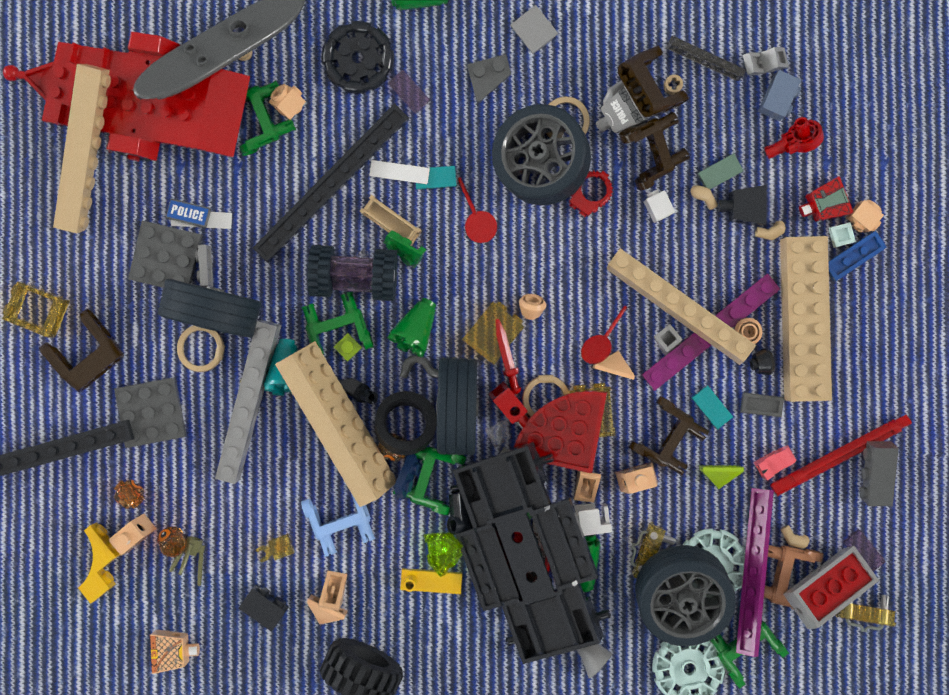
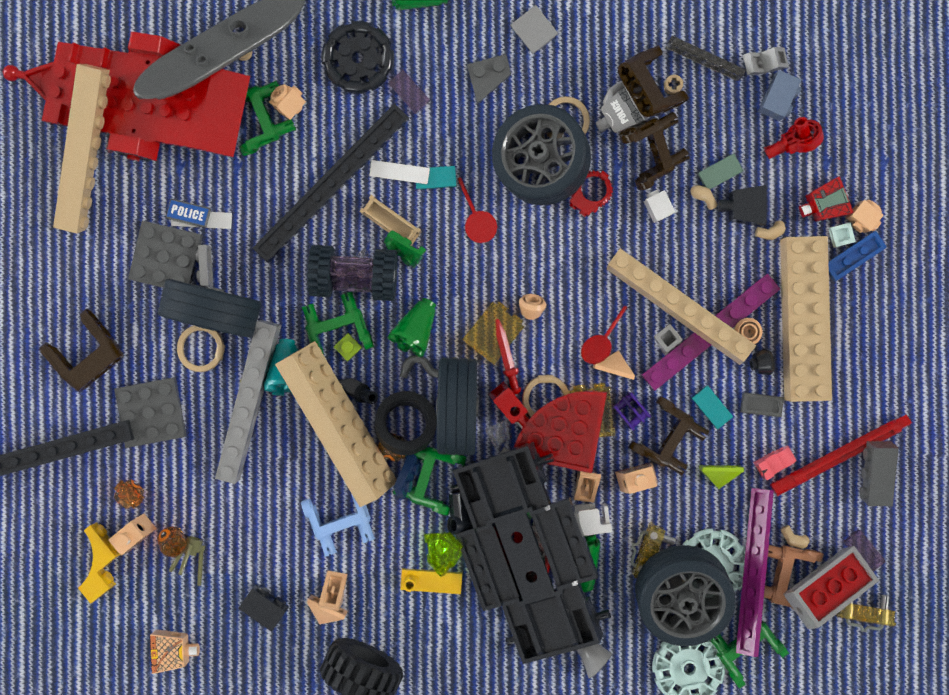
(54, 316): clear yellow window -> none
(278, 547): clear yellow plate -> none
(639, 417): none -> dark purple piece

